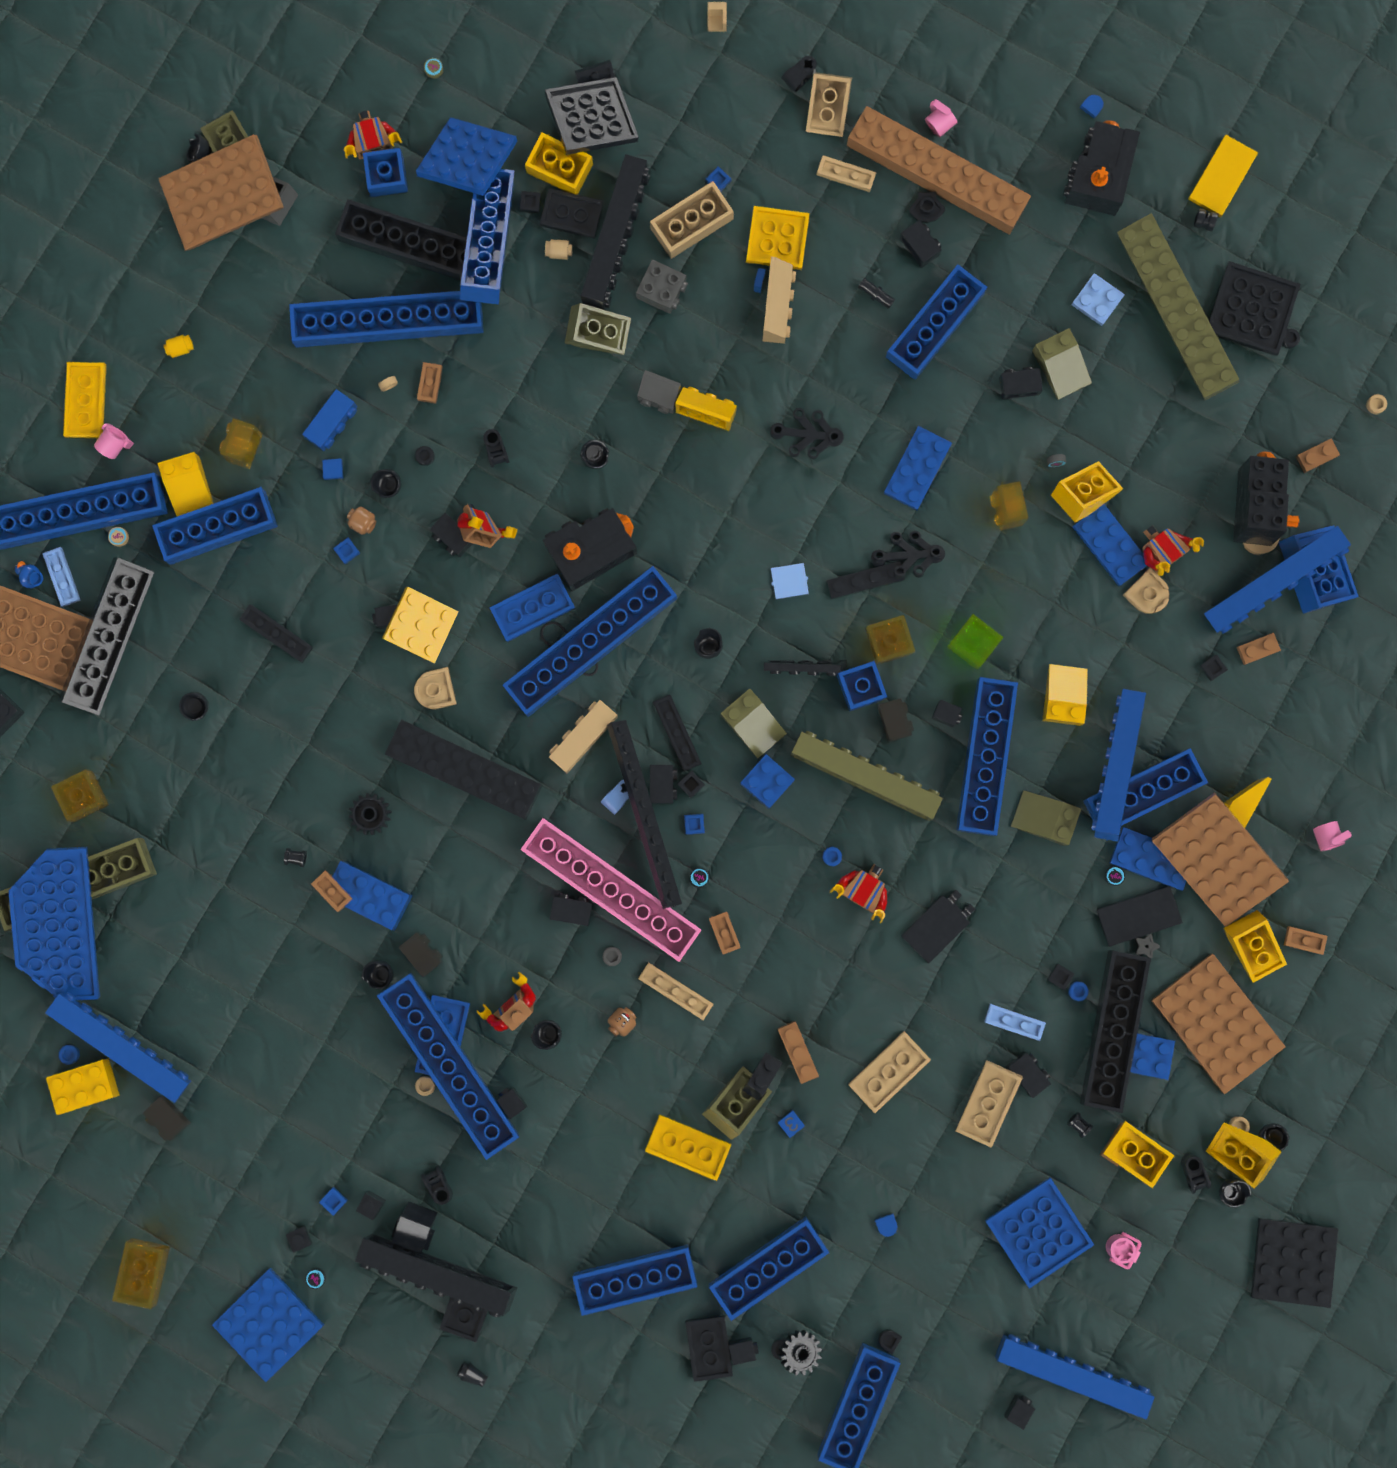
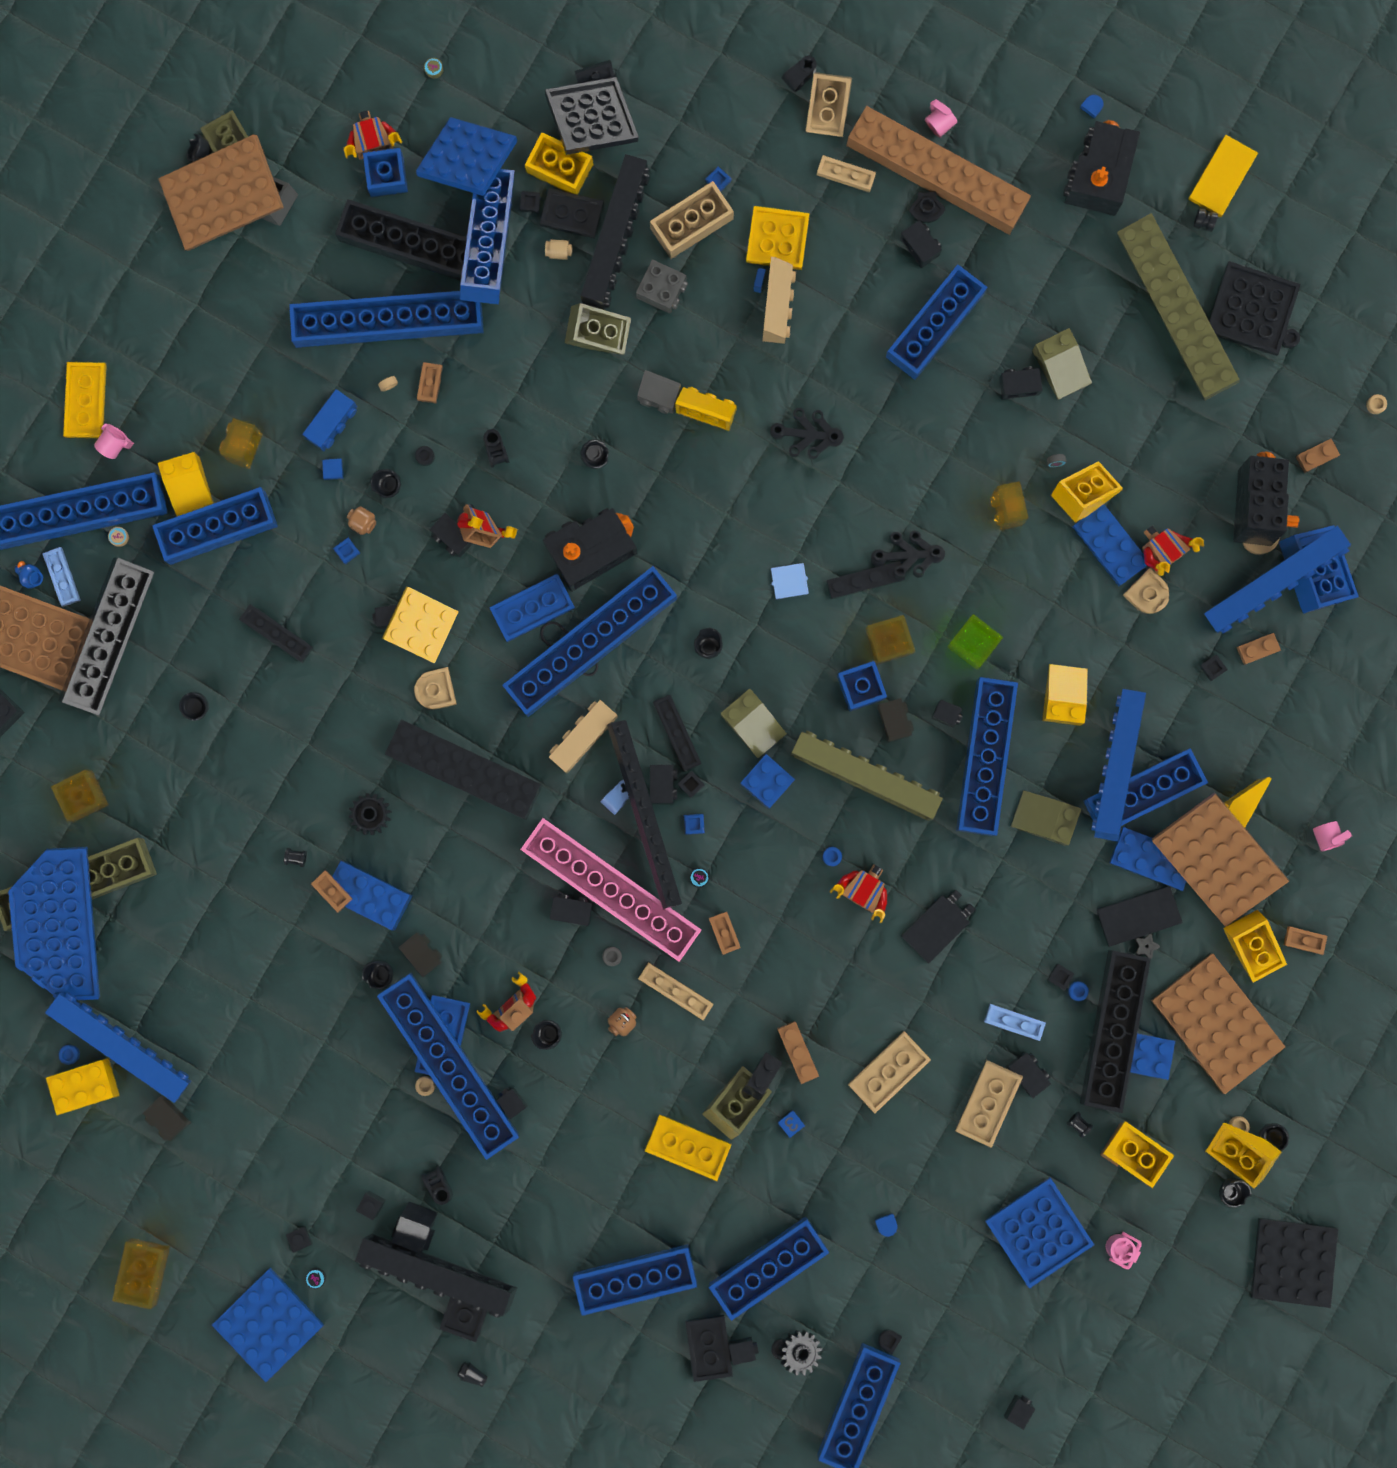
(178, 346): yellow brick -> none
(333, 1201): blue plate -> none
(717, 16): tan panel -> none
(777, 666): black wing -> none
(876, 293): black pin -> none
(917, 468): blue plate -> none
(1075, 1376): blue brick -> none
(1097, 299): light blue plate -> none
(1114, 876): tile -> none
(1196, 1176): black piece -> none

